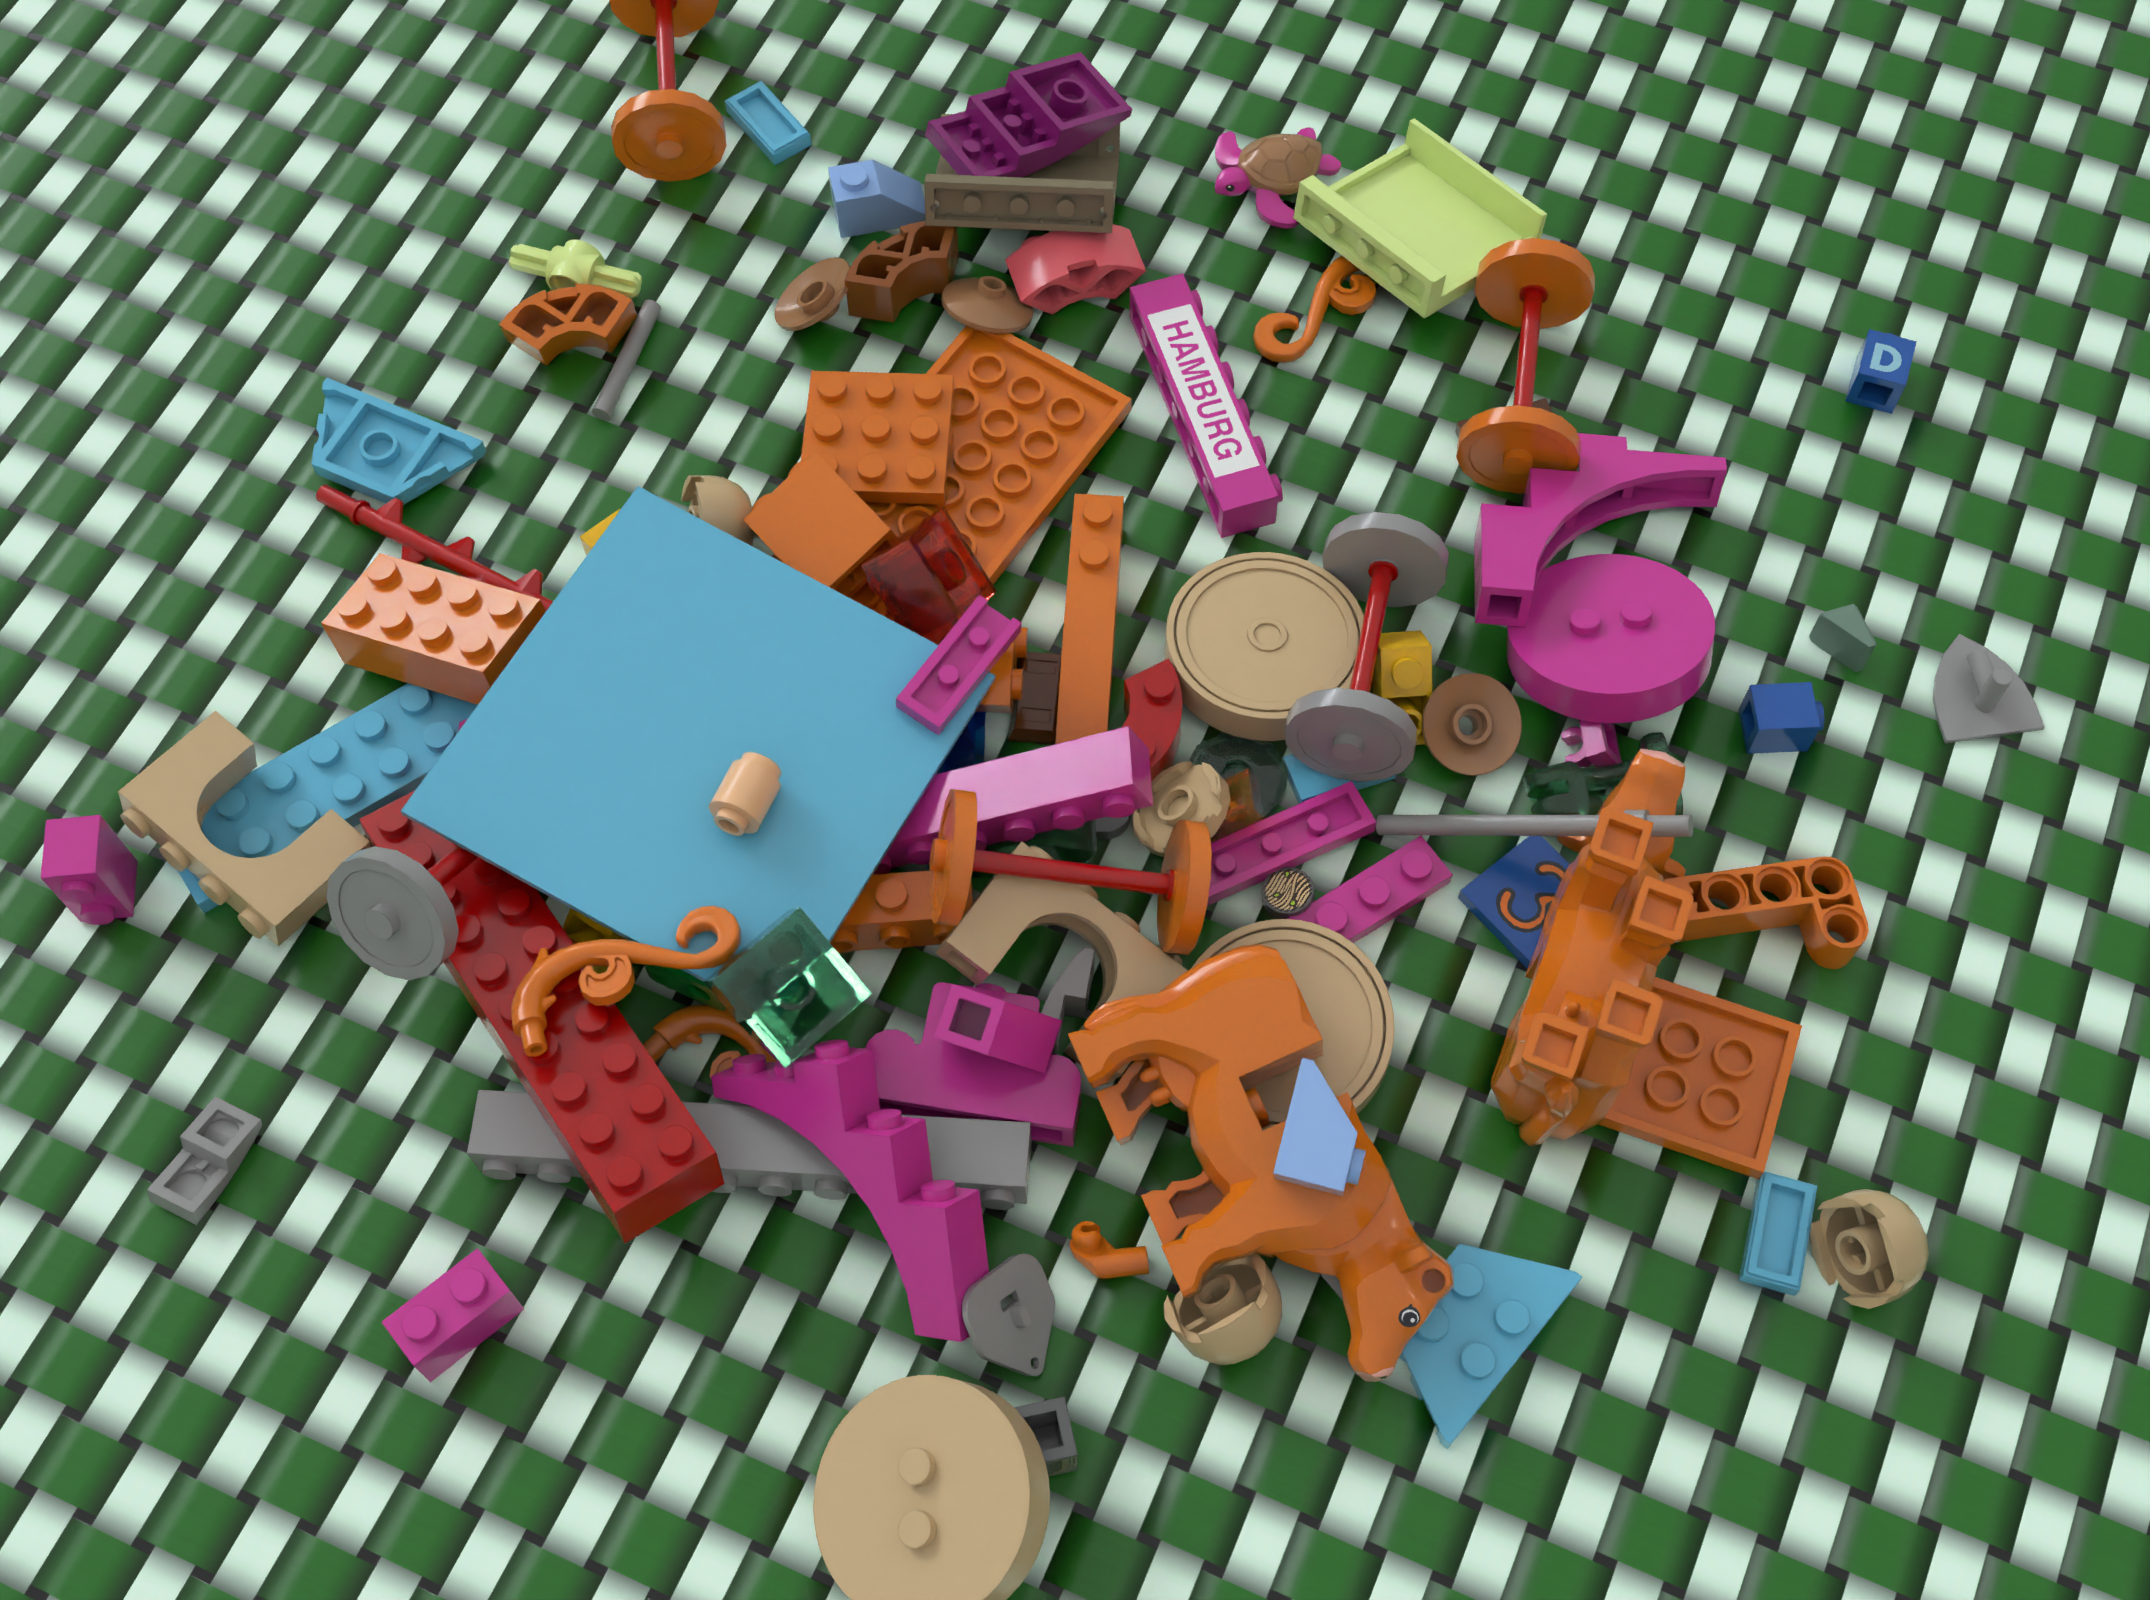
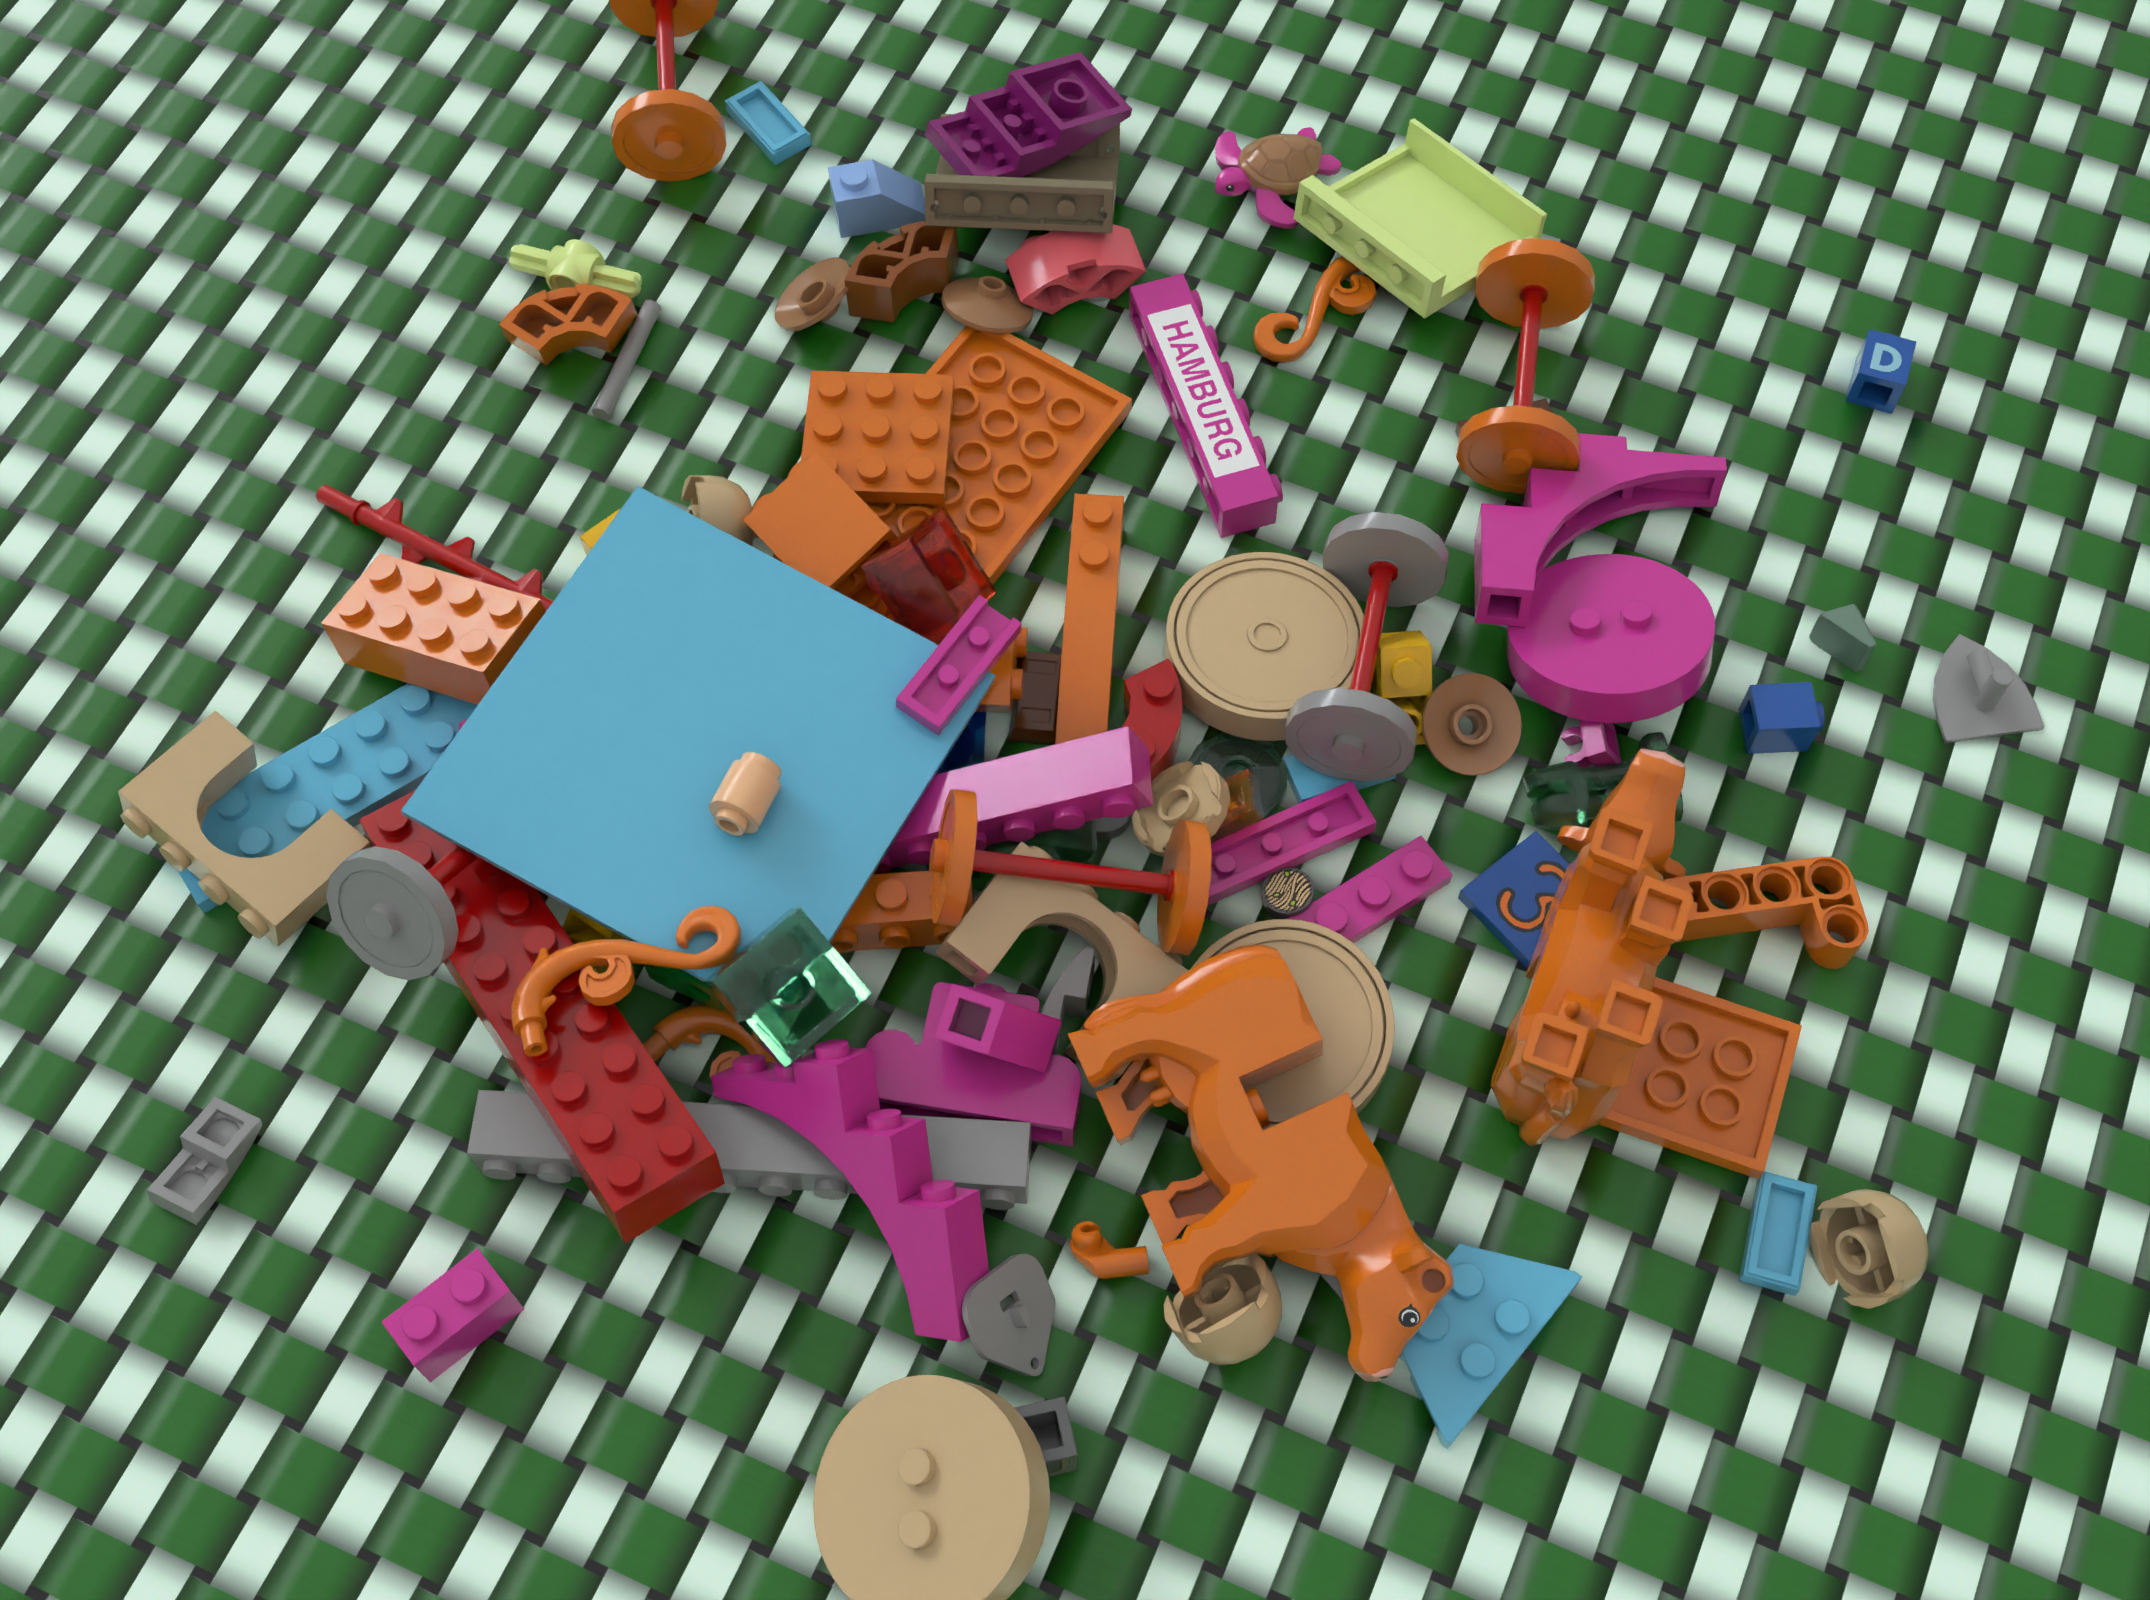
(89, 869): dark pink brick -> none
(385, 447): medium azure wing -> none
(1318, 1137): light blue slope -> none
(1522, 825): light grey bar -> none

